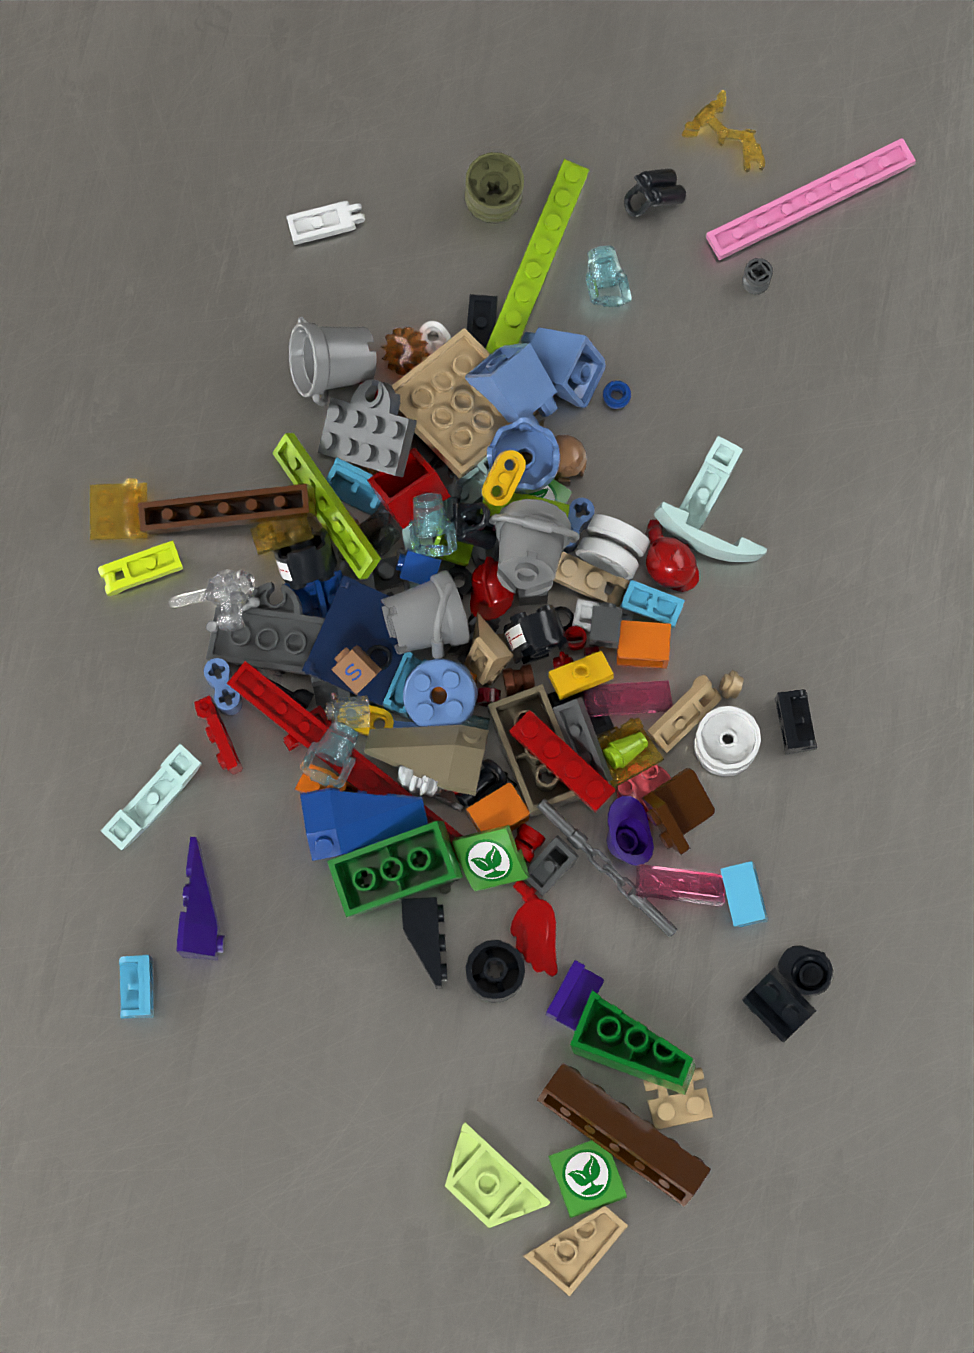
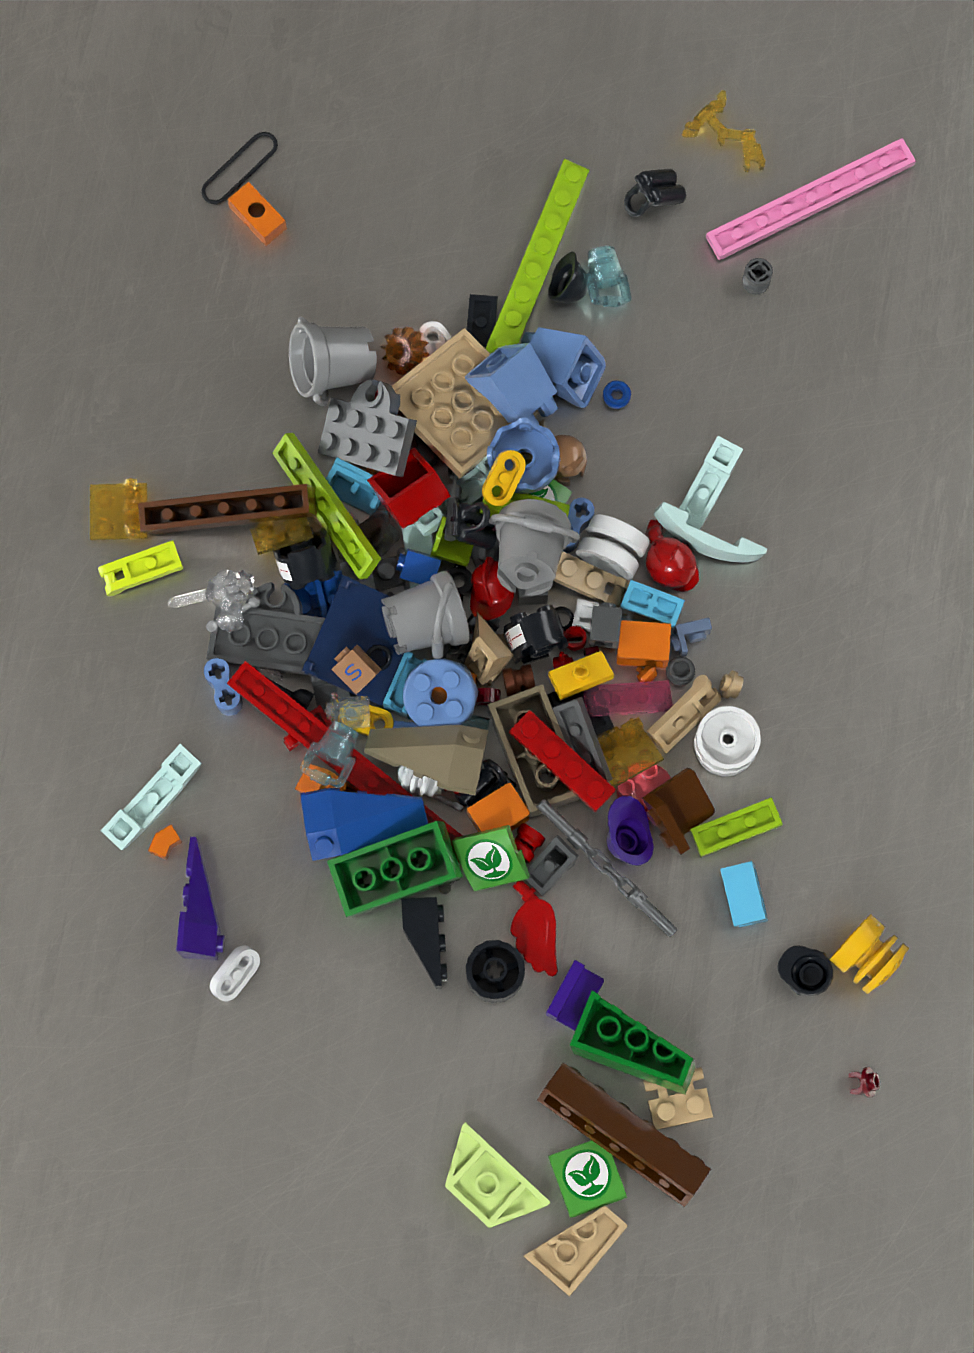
(136, 987): medium azure hinge -> none
(164, 842): none -> orange piece
(218, 733): red hinge -> none
(234, 973): none -> white plate
(247, 175): none -> black piece
(267, 226): none -> orange piece
(324, 221): white hinge -> none
(431, 521): clear light blue piece -> none
(490, 173): olive wheel -> none
(568, 280): none -> black hat
(624, 750): lime cone -> none
(647, 674): none -> orange rock
(680, 671): none -> dark grey plate
(680, 885): clear pink plate -> none
(693, 630): none -> sand blue bracket
(736, 827): none -> lime plate
(778, 1005): black bracket -> none
(795, 721): black hinge -> none
(868, 1082): none -> dark red plate
(869, 954): none -> yellow wheel

